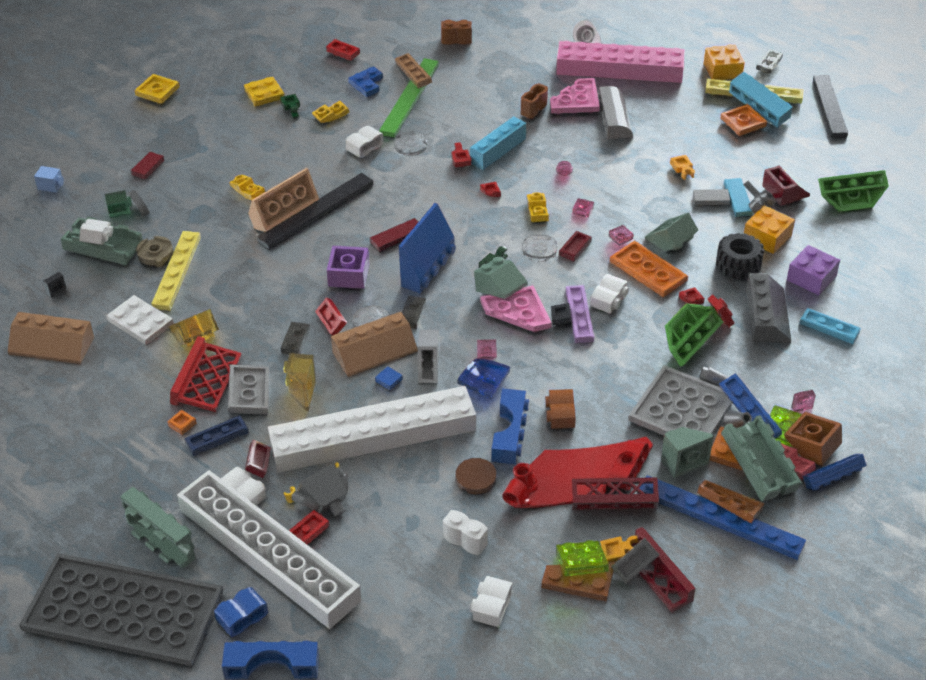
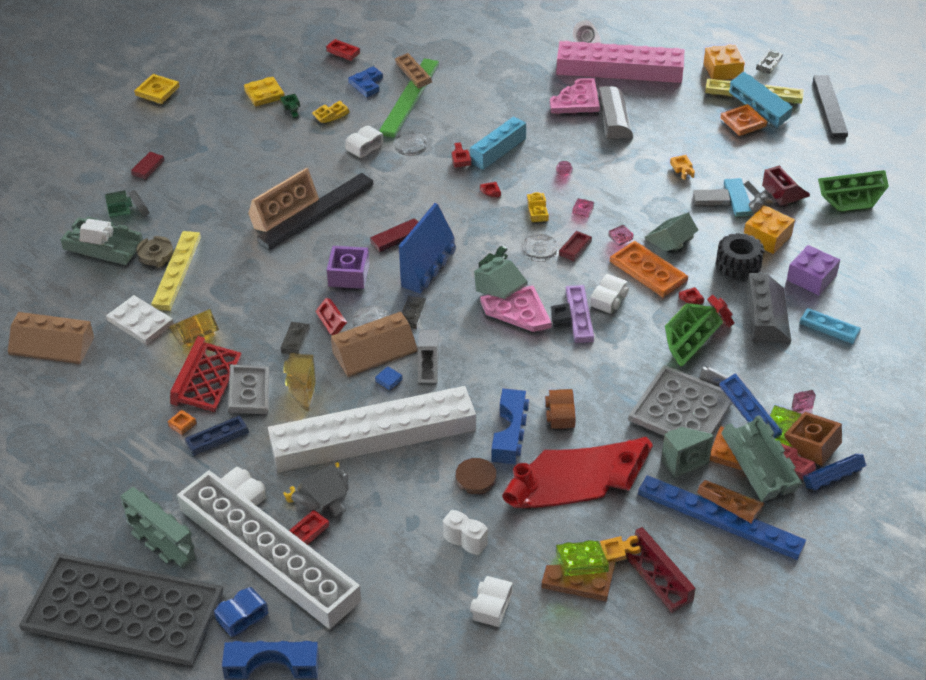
(48, 179): light blue brick -> none
(54, 284): black plate -> none
(245, 186): yellow slope -> none
(258, 458): tile -> none
(456, 32): dark orange brick -> none
(484, 376): clear blue plate -> none
(486, 349): clear pink plate -> none
(534, 100): dark orange brick -> none
(618, 500): dark red fence -> none
(635, 560): dark grey plate -> none
(736, 418): flat silver cone -> none

